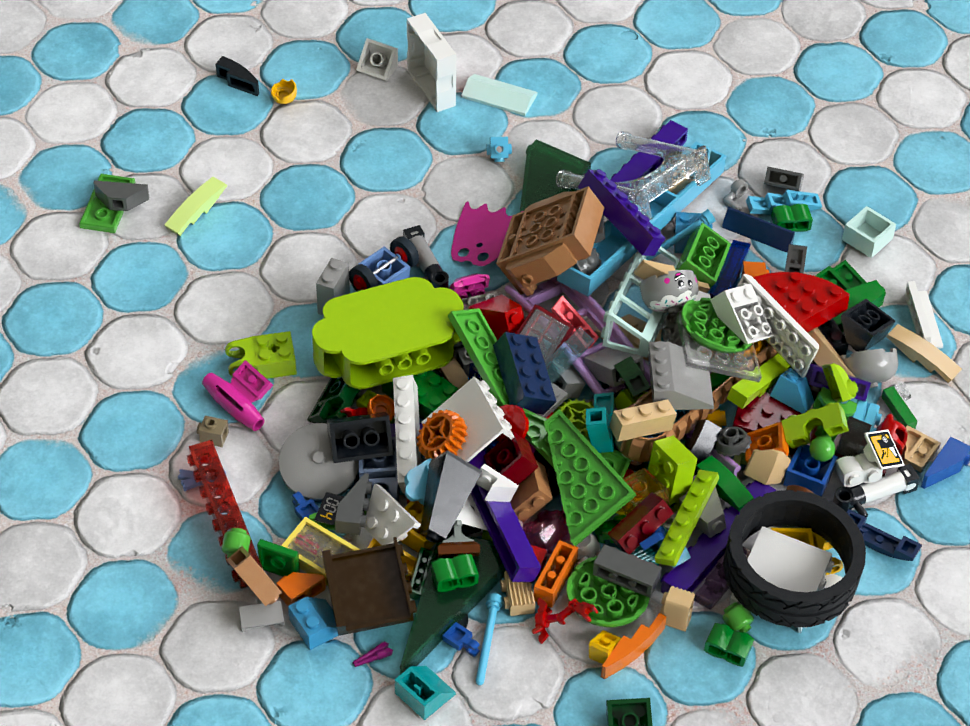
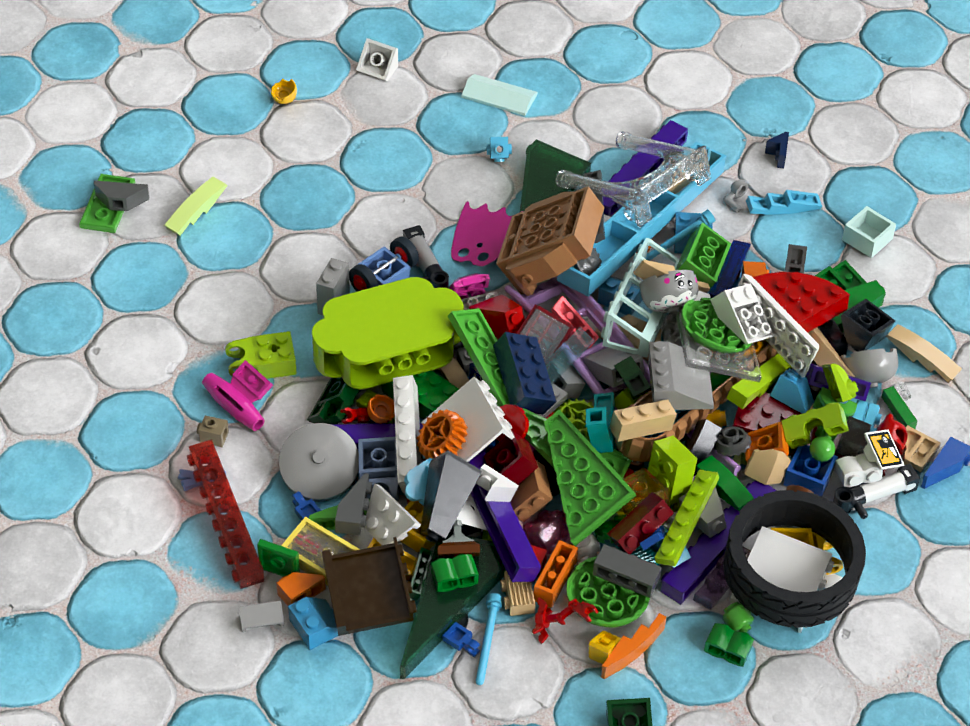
(234, 540): bright green head -> none
(237, 76): black slope -> none
(254, 576): medium nougat brick -> none
(328, 508): black sticker -> none
(360, 437): black slope -> none
(377, 653): magenta piece -> none
(422, 690): teal slope -> none
(431, 62): white tile -> none
(607, 292): none -> dark azure slope
(623, 213): dark purple brick -> none
(677, 607): tan brick -> none
(758, 229): dark blue slope -> none
(778, 147): none -> dark blue slope
(784, 179): dark grey brick -> none
(793, 217): green brick -> none
(885, 543): dark blue slope -> none
(922, 315): white panel -> none

